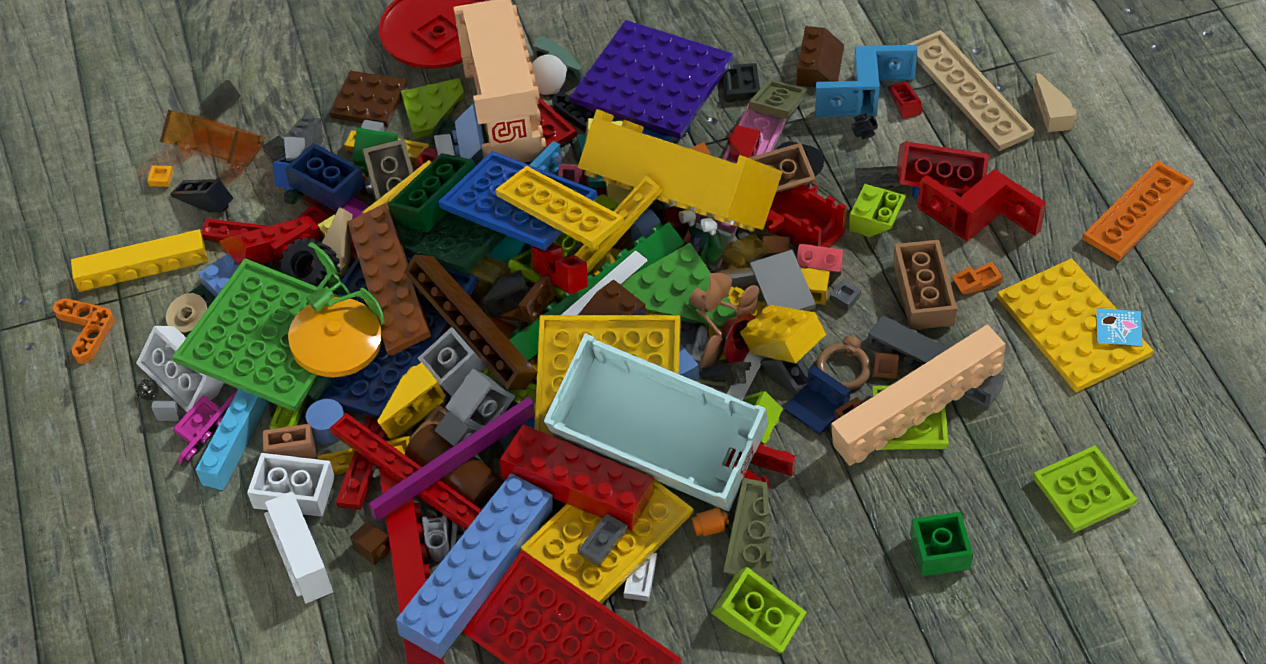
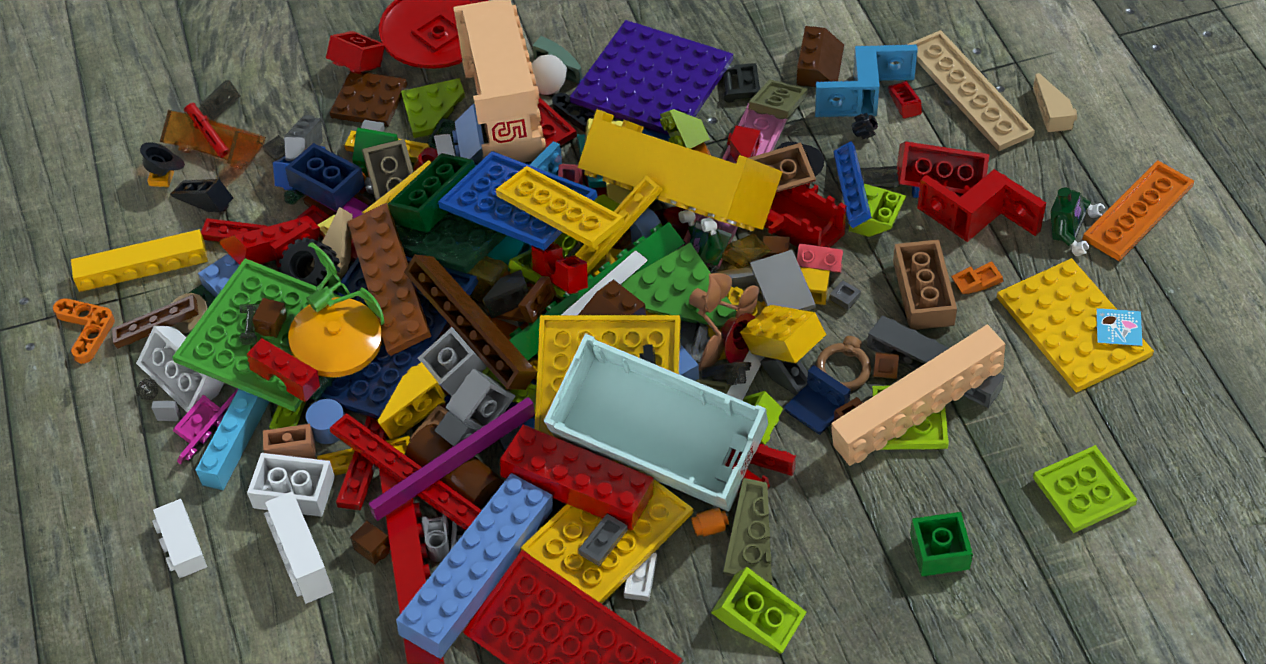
(159, 159): none -> black piece
(165, 316): none -> reddish brown plate
(178, 539): none -> white brick
(202, 123): none -> red pin
(249, 336): none -> clear smoke piece
(269, 317): none -> reddish brown brick
(297, 376): none -> red arch
(355, 51): none -> red brick
(649, 354): none -> black plate
(683, 128): none -> lime slope
(852, 184): none -> blue tile
(1068, 215): none -> dark green torso

